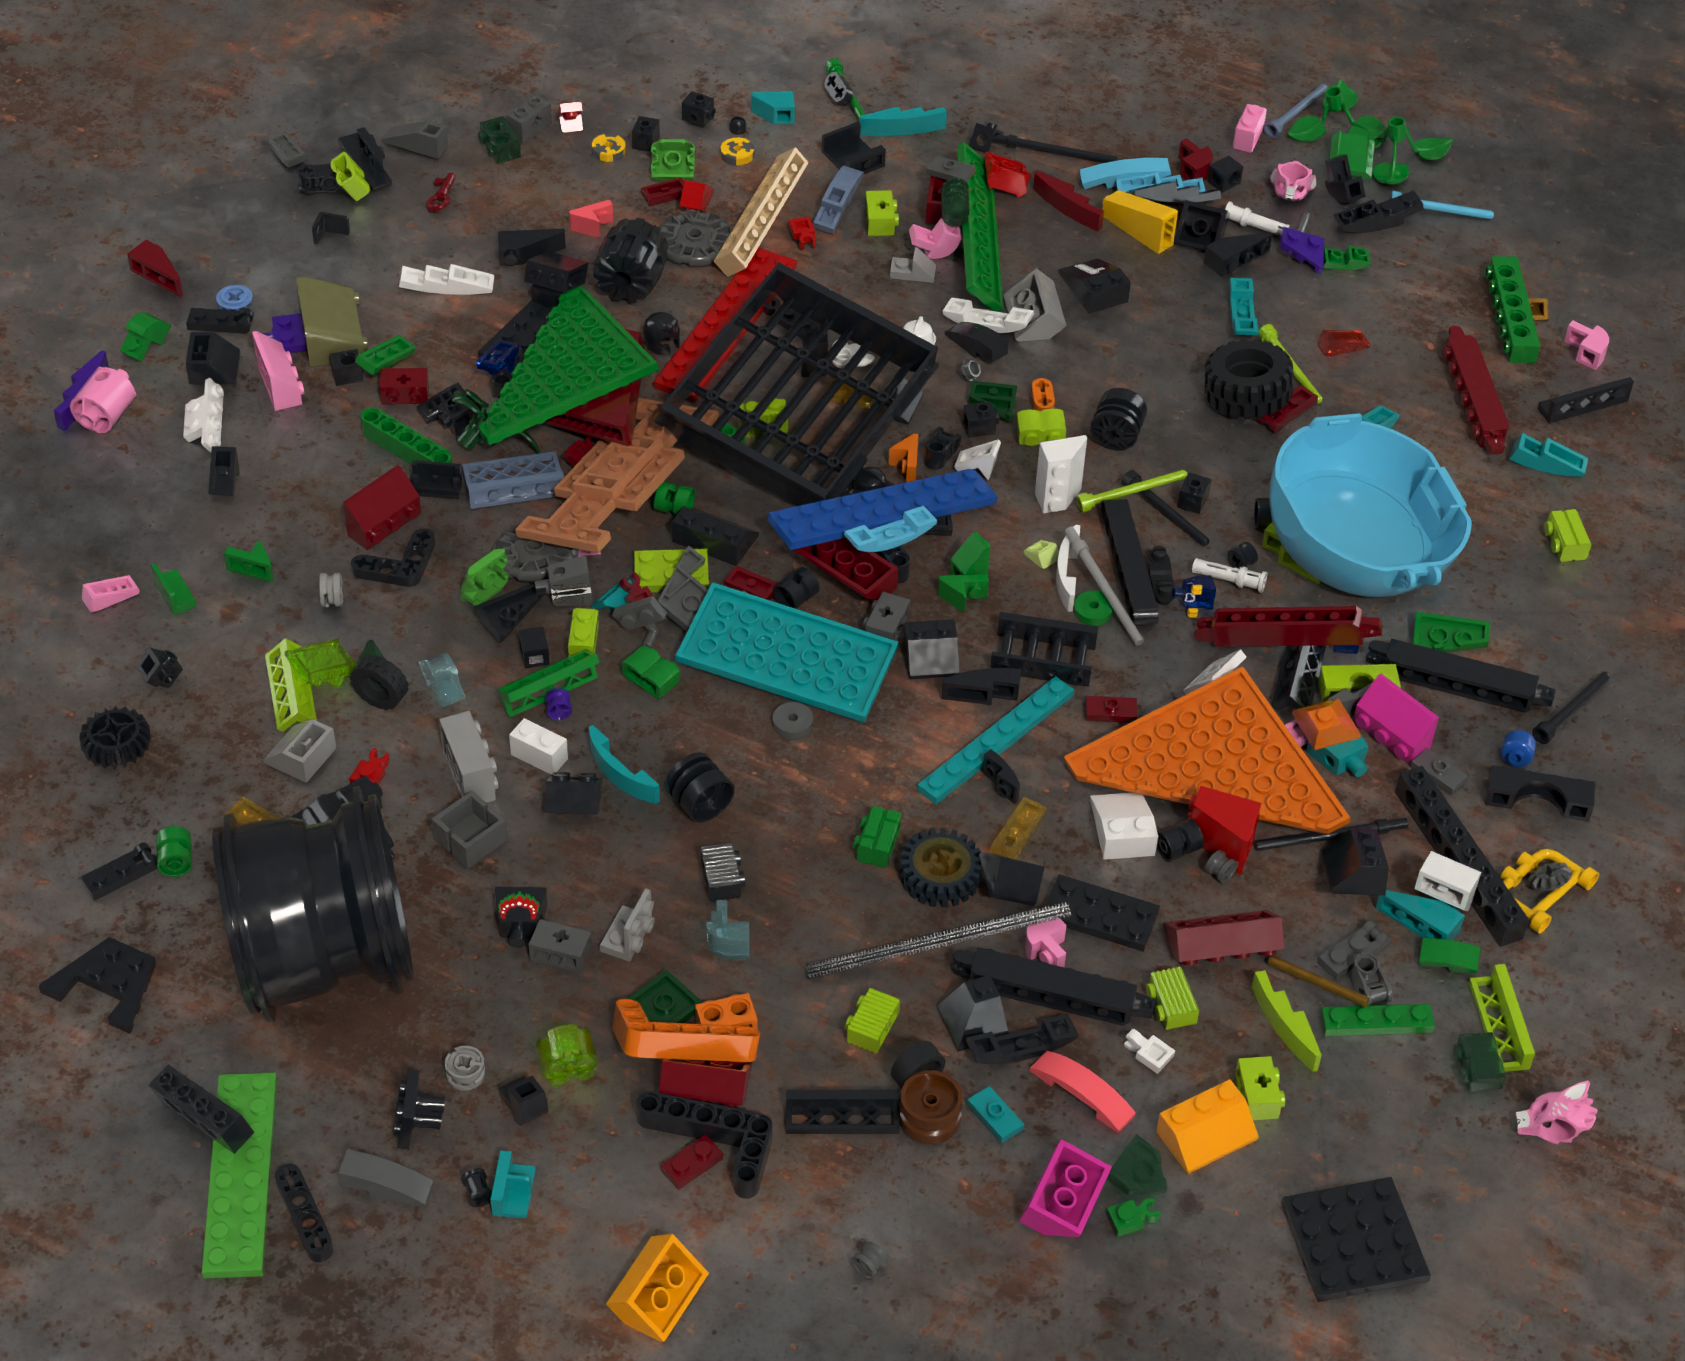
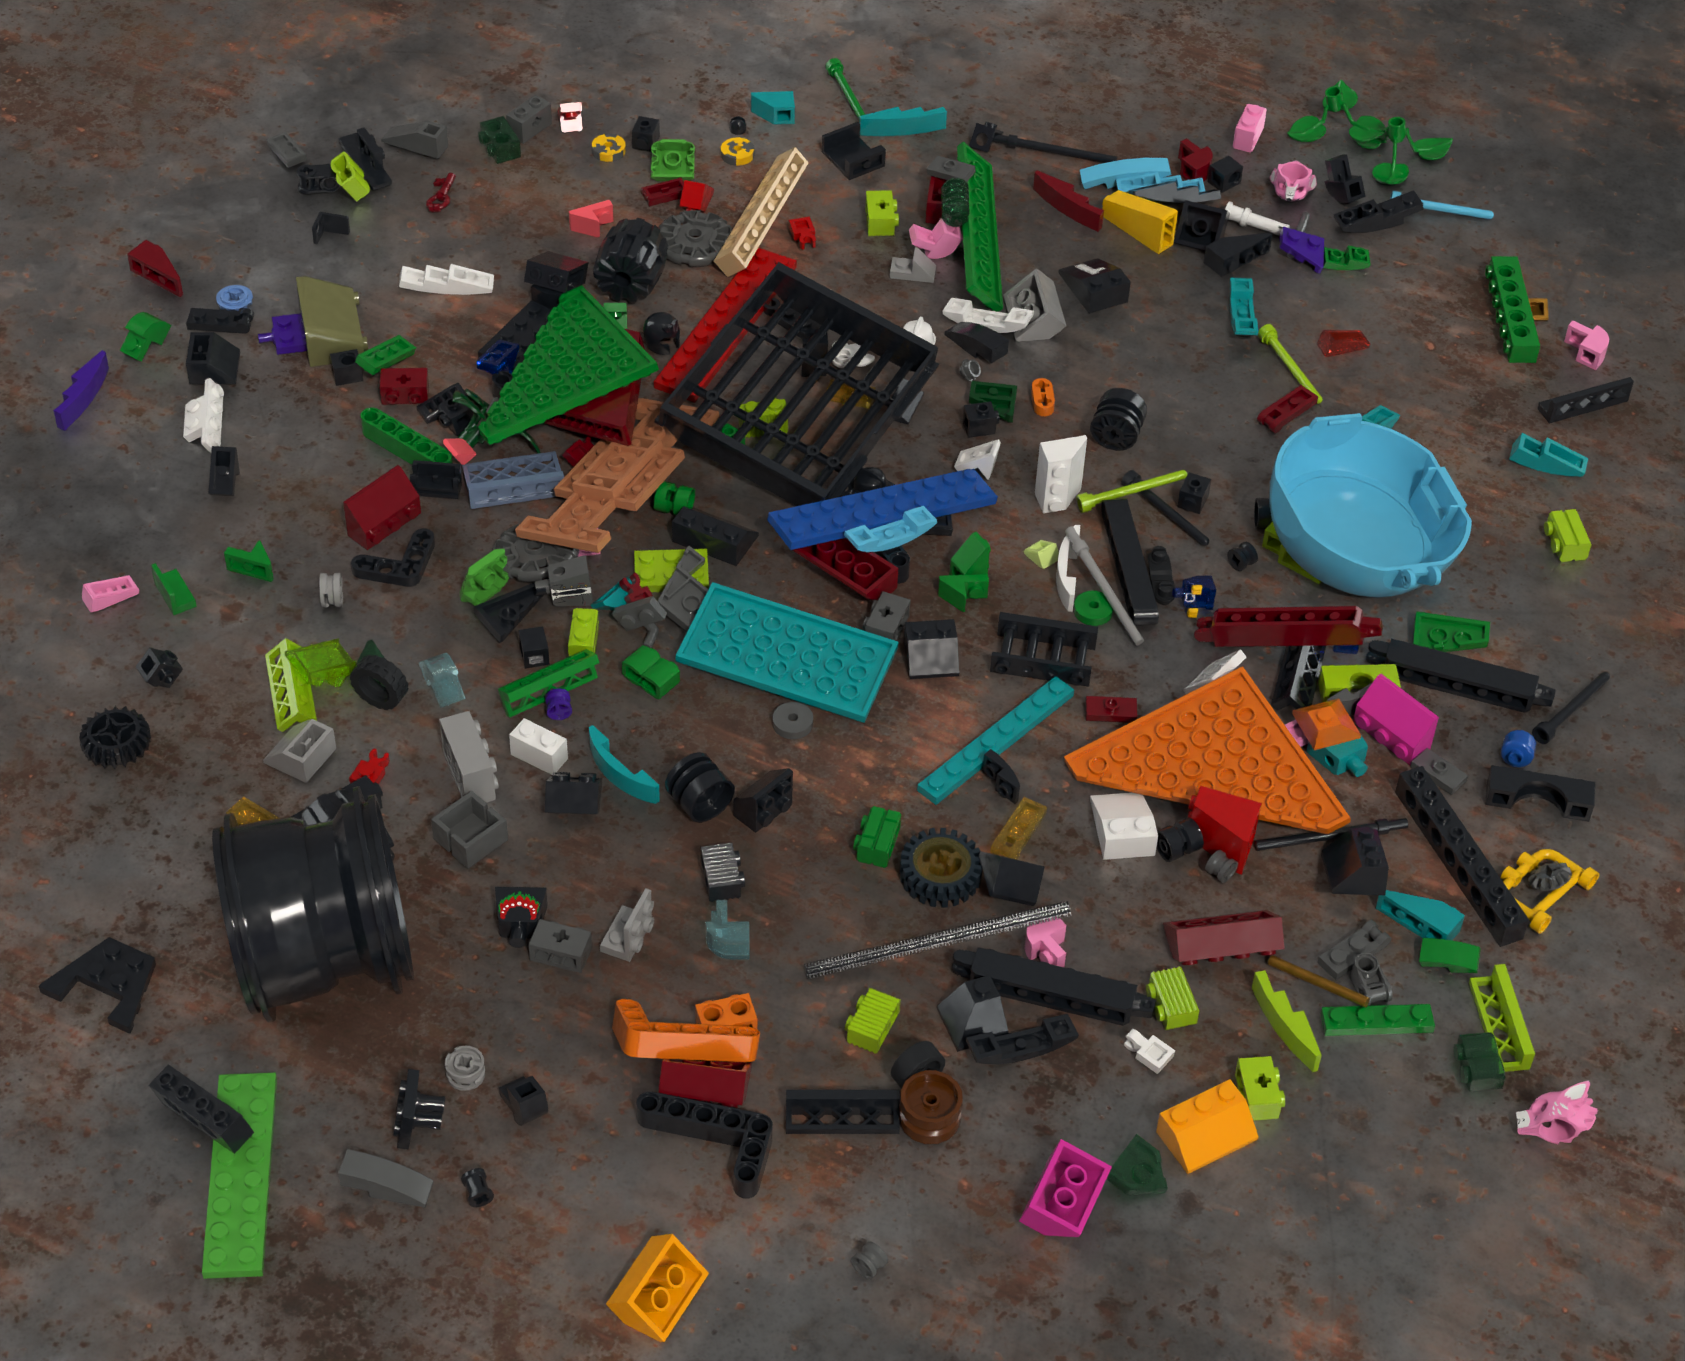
(103, 399): bright pink cylinder -> none
(120, 871): black plate -> none
(174, 851): green wheel -> none
(277, 372): bright pink slope -> none
(301, 1213): black beam -> none
(460, 449): none -> coral slope
(512, 1187): teal panel -> none
(521, 245): black slope -> none
(567, 1054): clear neon green brick -> none
(619, 312): none -> green slope
(666, 1000): dark green plate -> none
(691, 1162): dark red plate -> none
(698, 109): black brick -> none
(752, 583): dark red plate -> none
(764, 799): none -> black slope
(797, 588): black wheel -> none
(837, 198): sand blue slope -> none
(841, 87): black beam -> none
(905, 455): orange slope -> none
(940, 448): black piece -> none
(982, 685): black slope -> none
(995, 1114): teal plate -> none
(1006, 174): red slope -> none
(1040, 426): lime brick -> none
(1086, 1086): coral slope -> none
(1105, 912): black plate -> none
(1129, 1218): green plate -> none
(1241, 576): white pin -> none
(1248, 379): black tyre -> none
(1275, 126): sand blue piece -> none
(1355, 1239): black plate -> none
(1359, 152): green slope -> none
(1448, 881): white slope -> none
(1476, 390): dark red hinge -> none

